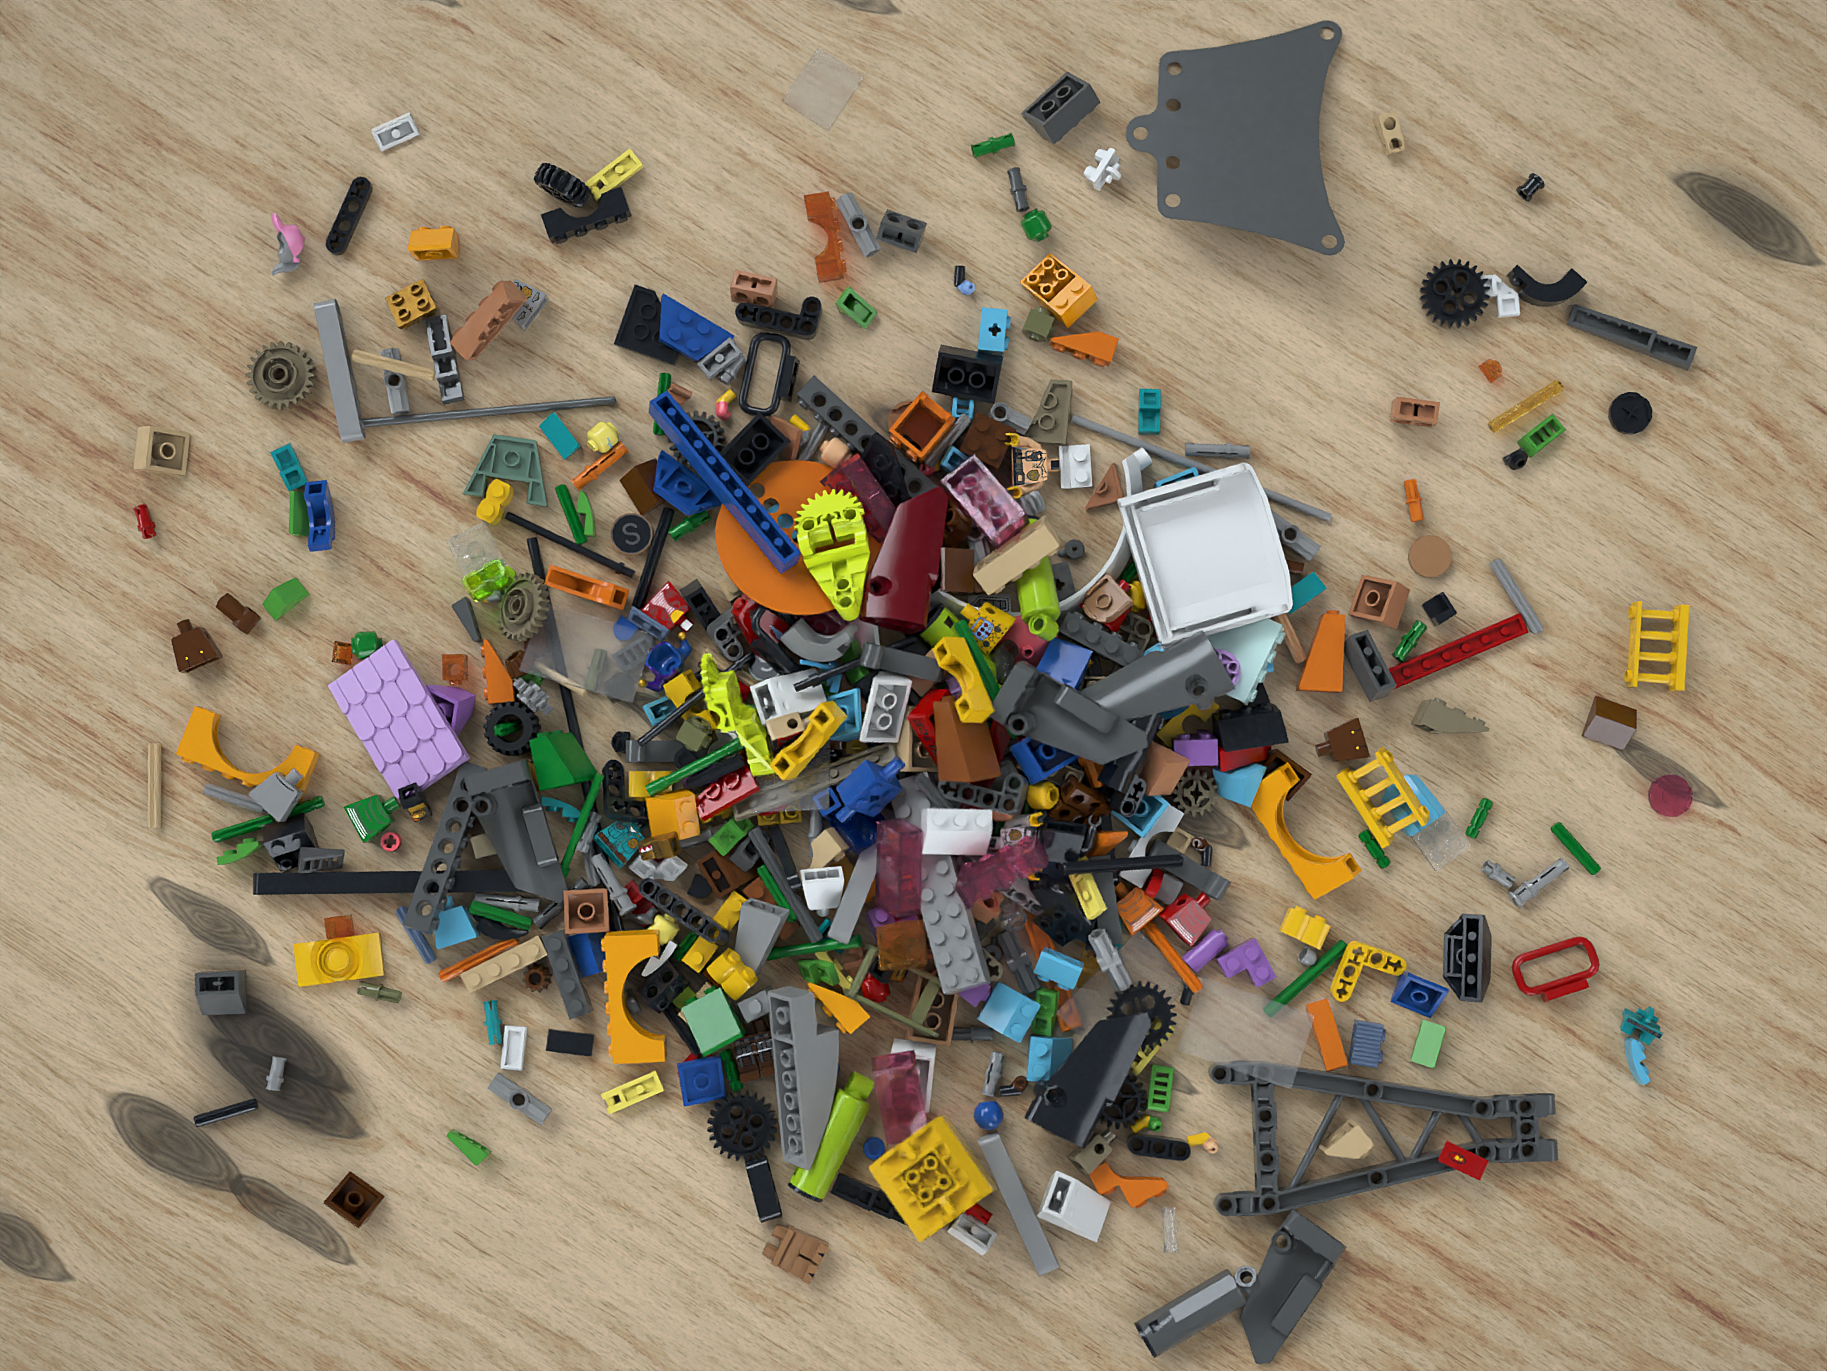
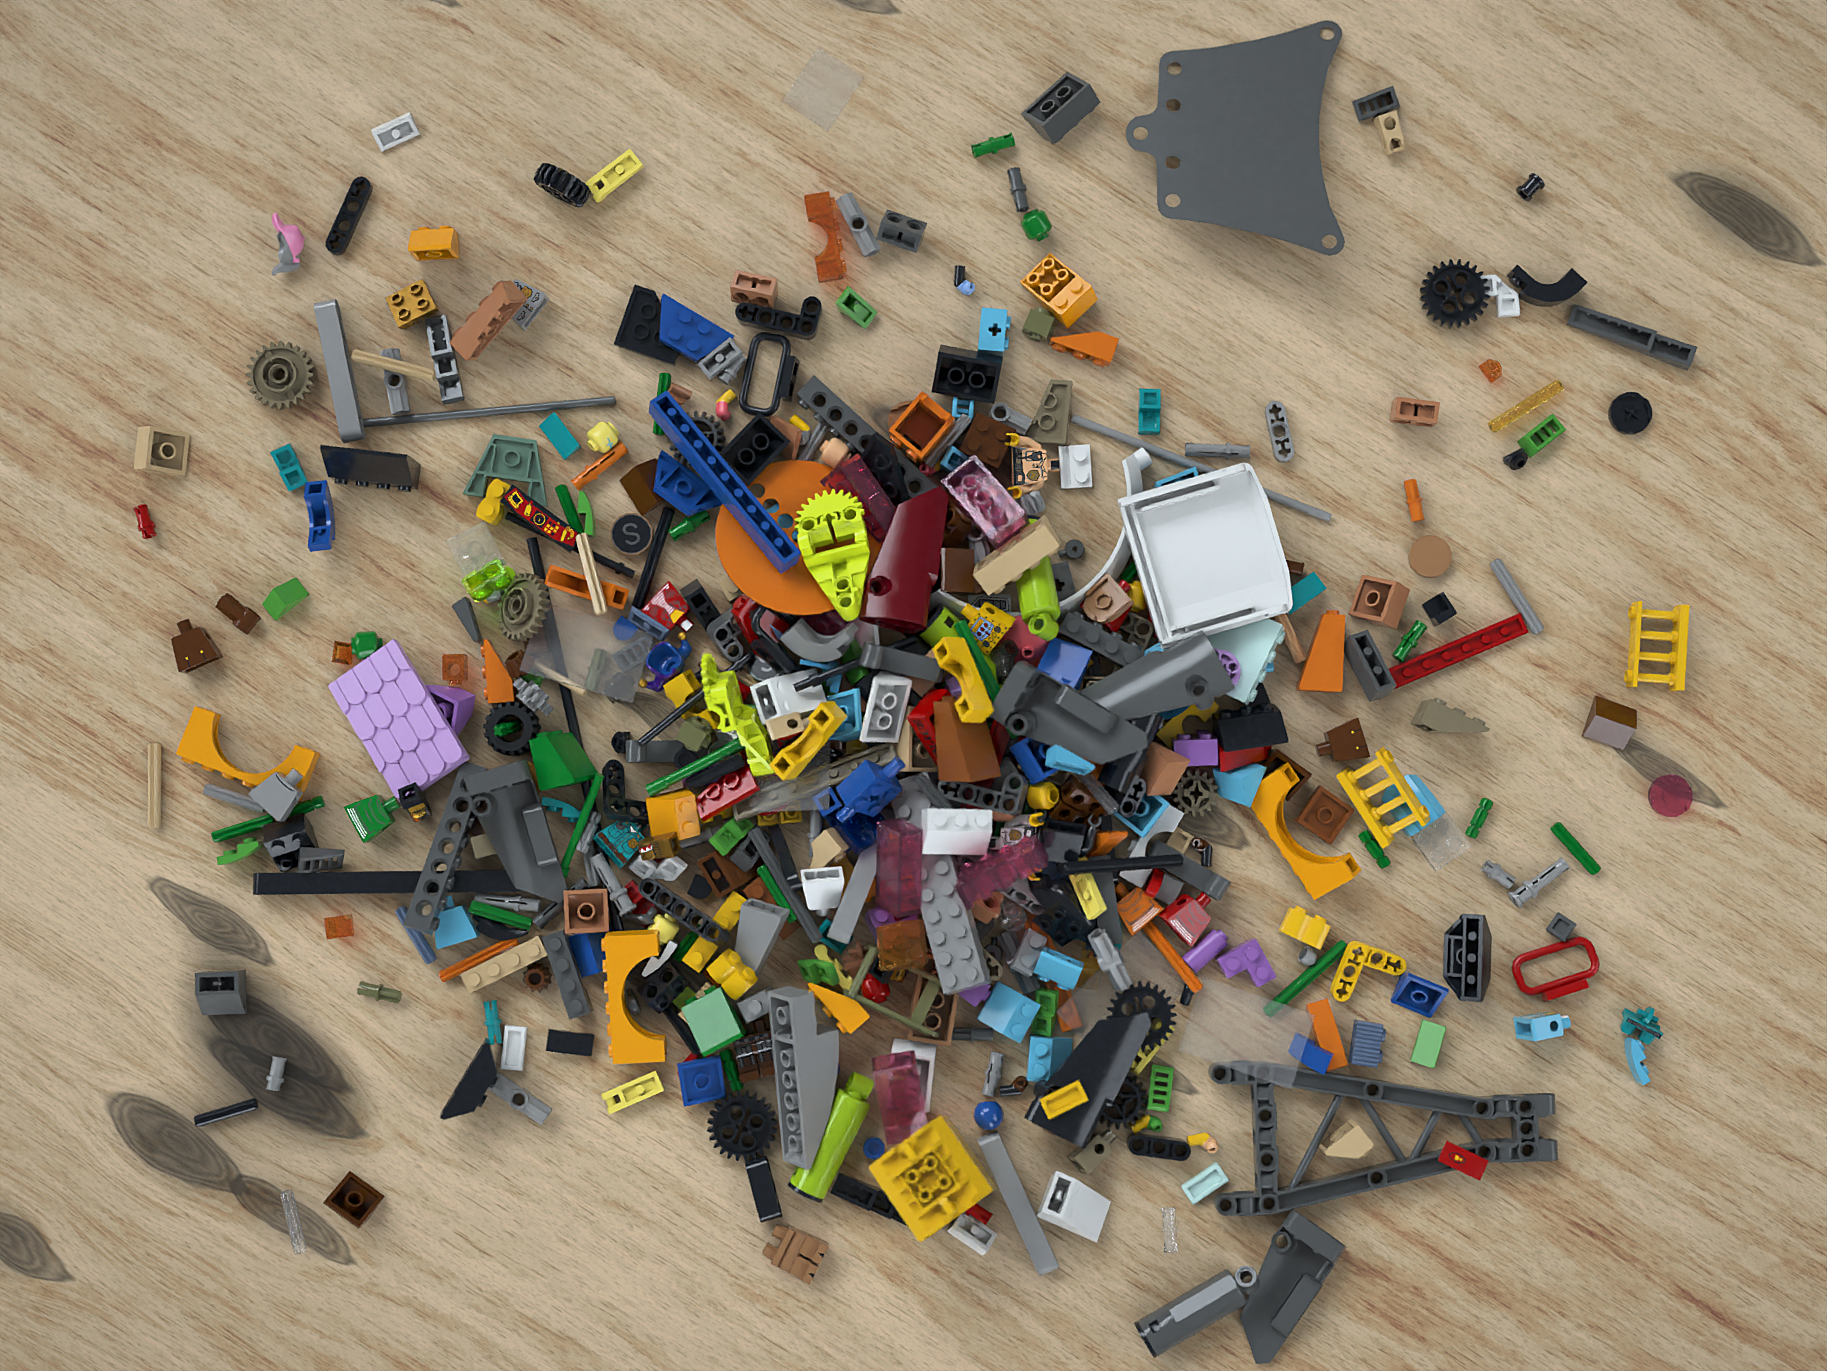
(293, 1221): none -> clear axle
(298, 515): bright green slope -> none
(339, 959): yellow slope -> none
(371, 467): none -> black slope
(387, 836): coral bush -> none
(471, 1149): bright green slope -> none
(473, 1084): none -> black wedge
(540, 518): none -> tile
(591, 573): none -> tan axle
(612, 208): black arch -> none
(639, 779): yellow brick -> none
(659, 709): medium azure slope -> none
(807, 948): green piece -> none
(1028, 952): none -> light grey plate
(1063, 1099): none -> yellow tile
(1065, 760): none -> medium azure slope
(1099, 792): none -> clear axle
(1105, 171): white hips -> none
(1107, 491): nougat tile -> none
(1135, 1188): orange arch -> none
(1204, 1183): none -> light aqua tile
(1273, 439): none -> light grey beam
(1301, 543): light grey piece -> none
(1316, 1057): none -> blue slope
(1324, 814): none -> dark orange plate
(1378, 111): none -> dark grey slope
(1540, 1026): none -> medium azure torso
(1561, 927): none -> dark grey tile

